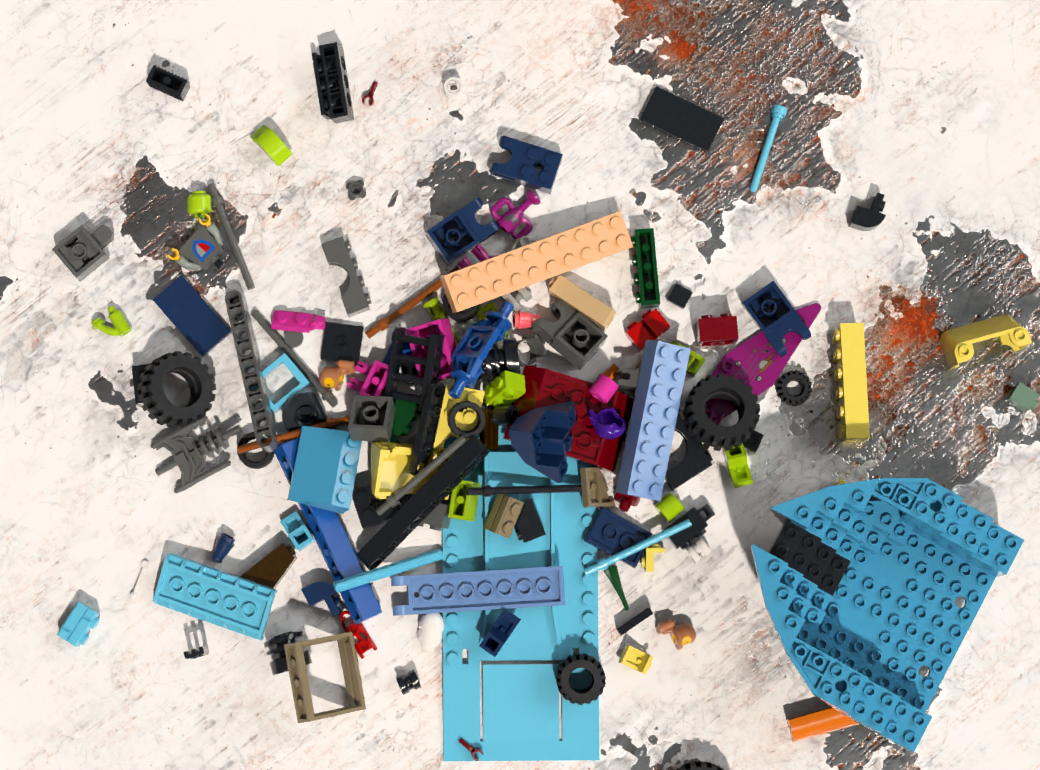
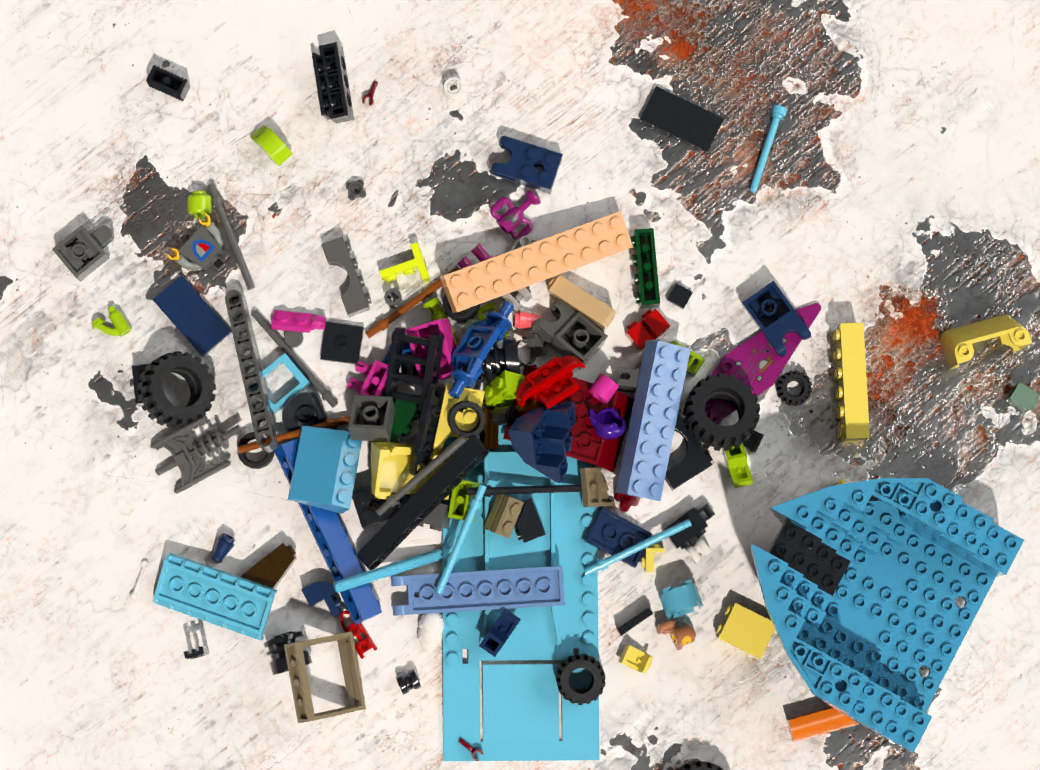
(78, 624): medium azure brick -> none
(297, 531): medium azure brick -> none
(333, 376): nougat piece -> none
(389, 293): none -> dark grey bush
(407, 268): none -> neon yellow bracket
(465, 228): dark blue brick -> none
(475, 504): none -> medium azure bar
(550, 382): none -> red plate
(612, 371): orange pin -> none
(613, 576): dark green piece -> none
(669, 507): lime piece -> none
(680, 600): none -> medium azure brick
(716, 330): dark red brick -> none
(746, 630): none -> light yellow brick
(869, 219): black brick -> none

